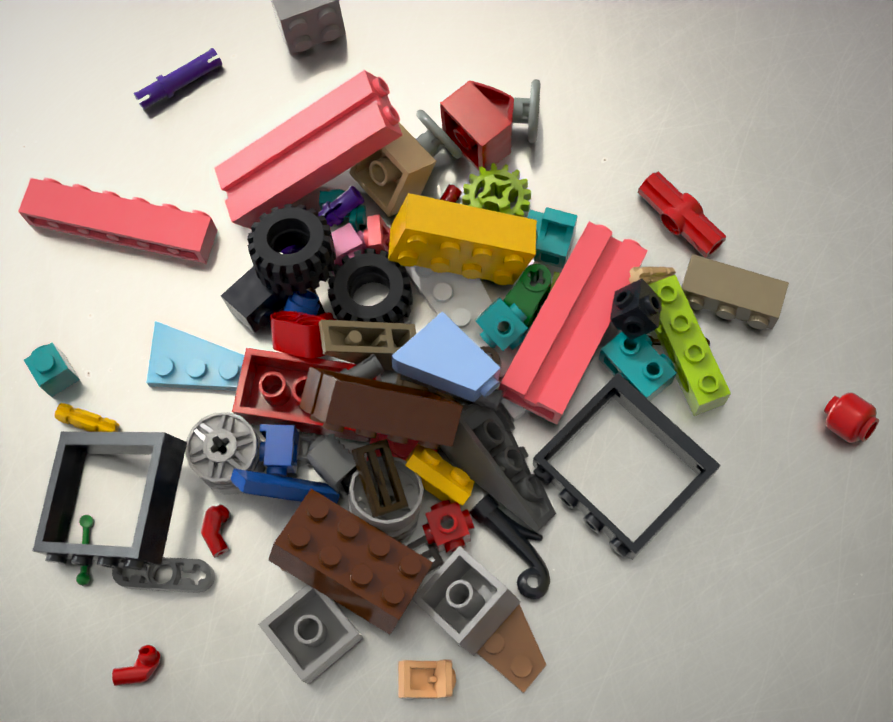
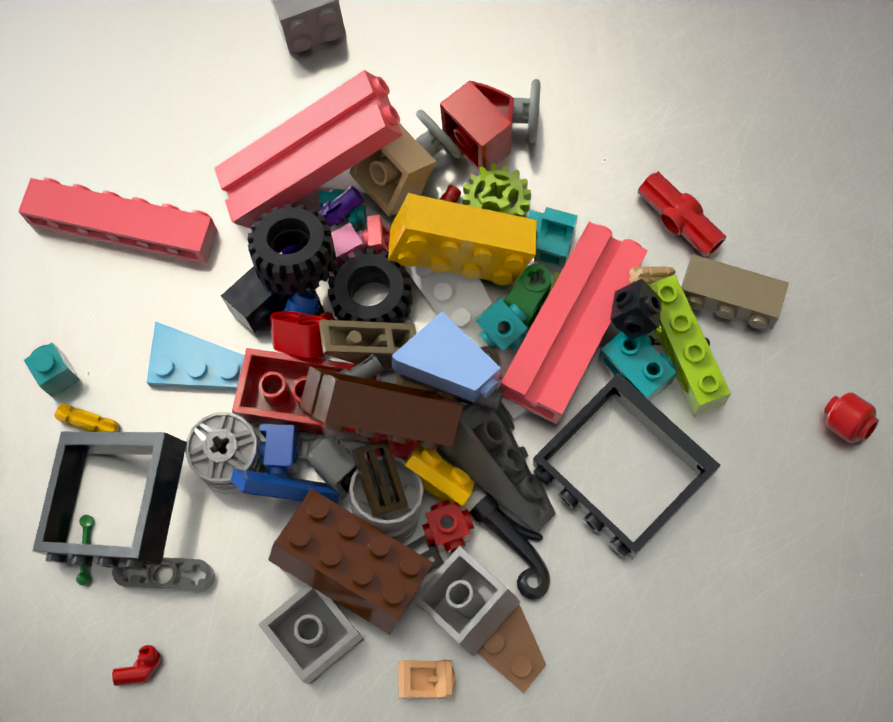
(177, 79): dark purple pin -> none
(211, 527): red arm -> none

